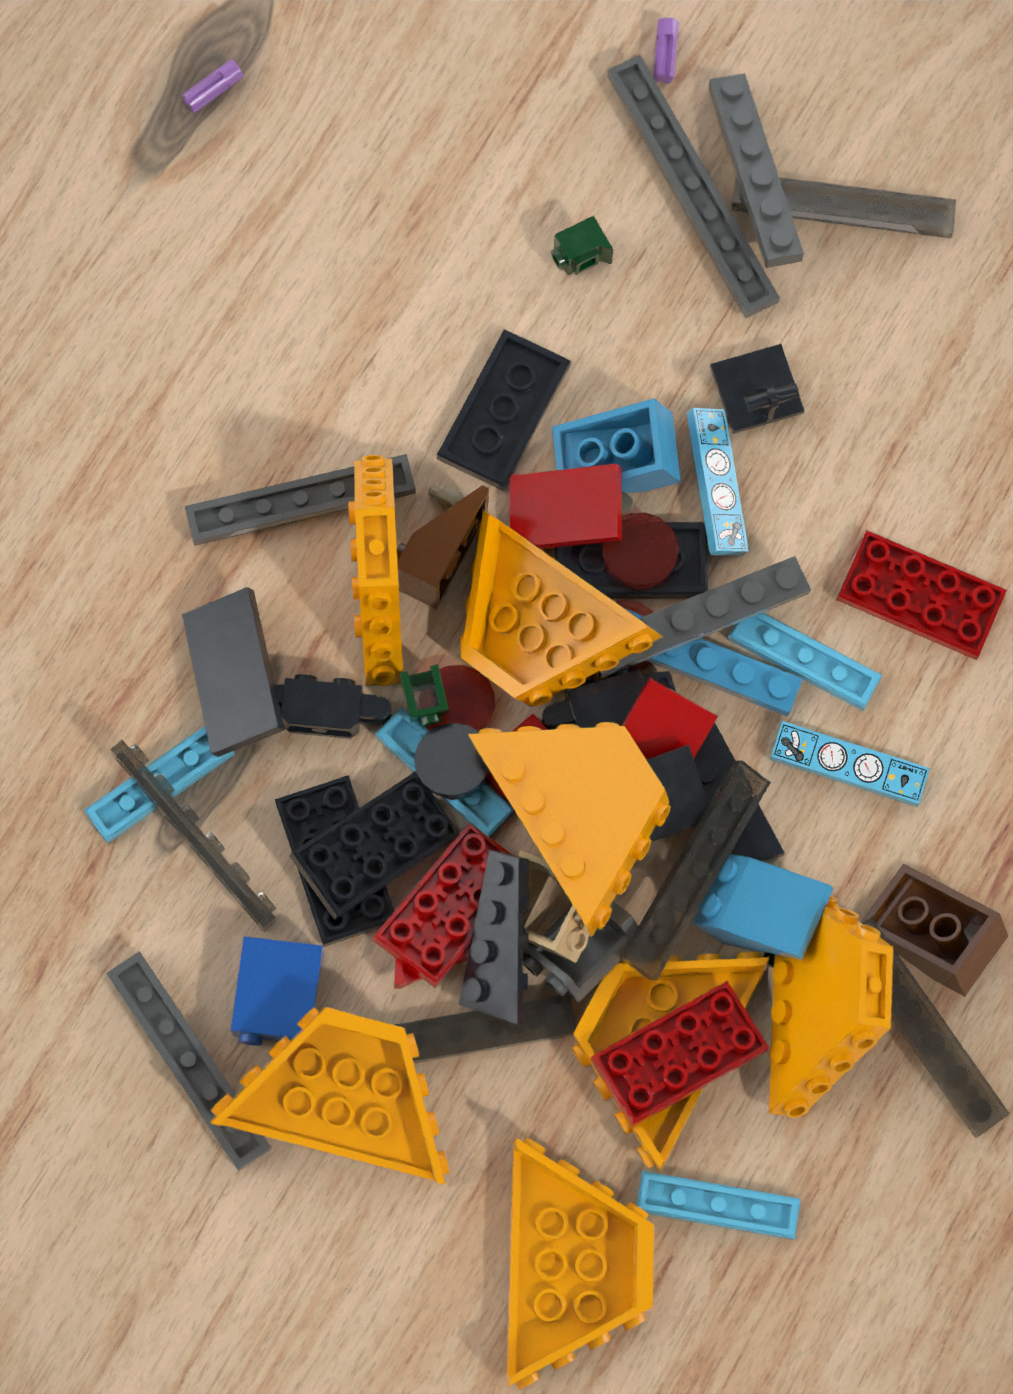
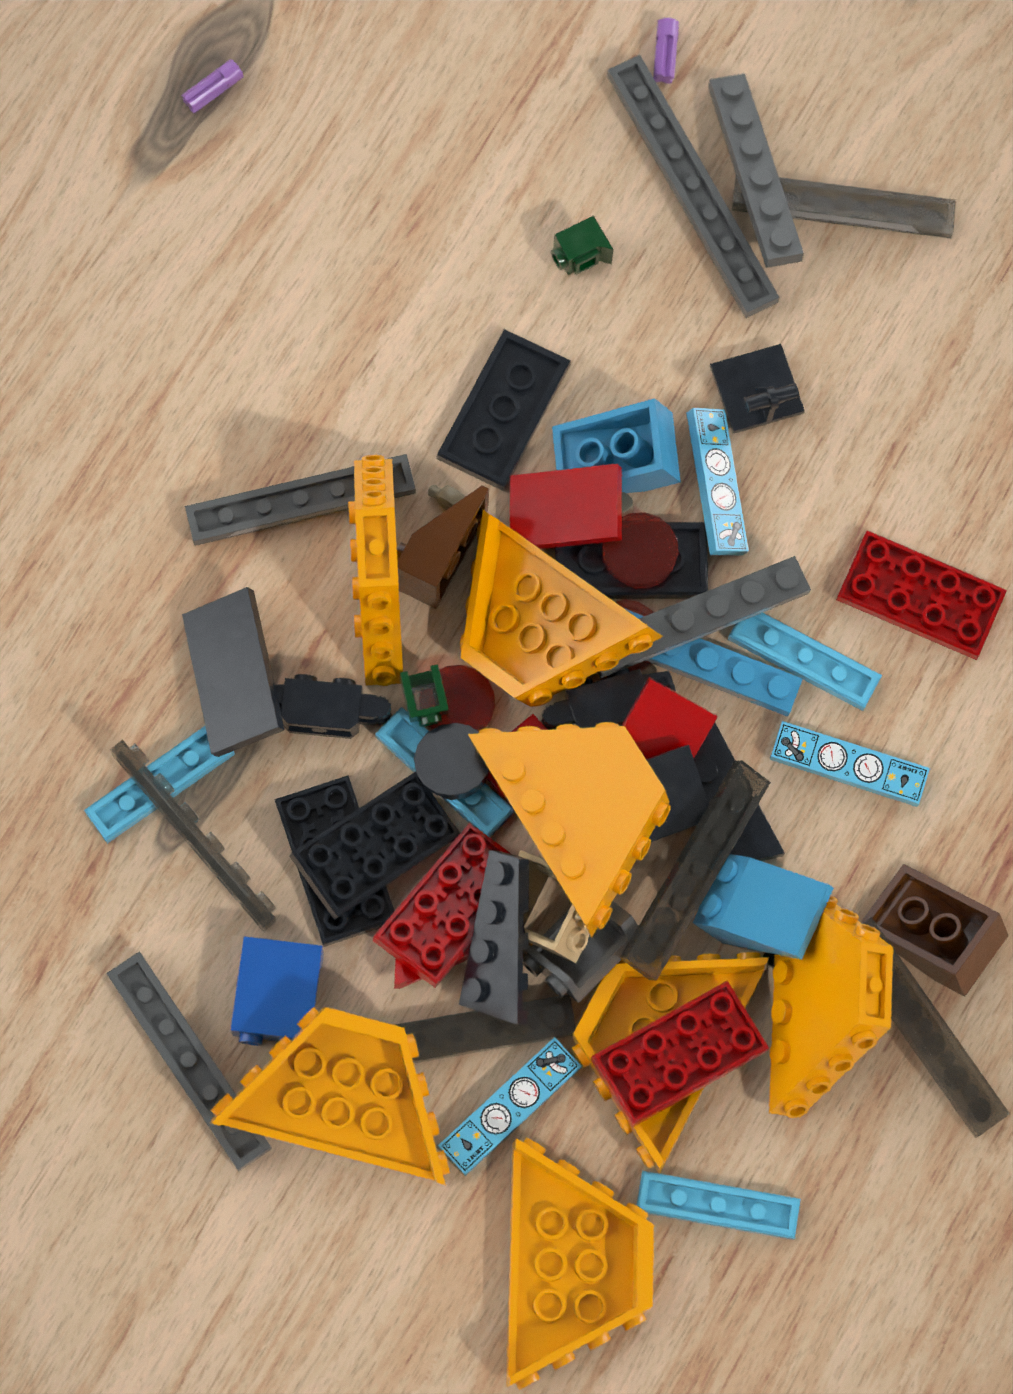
(509, 1106): none -> tile

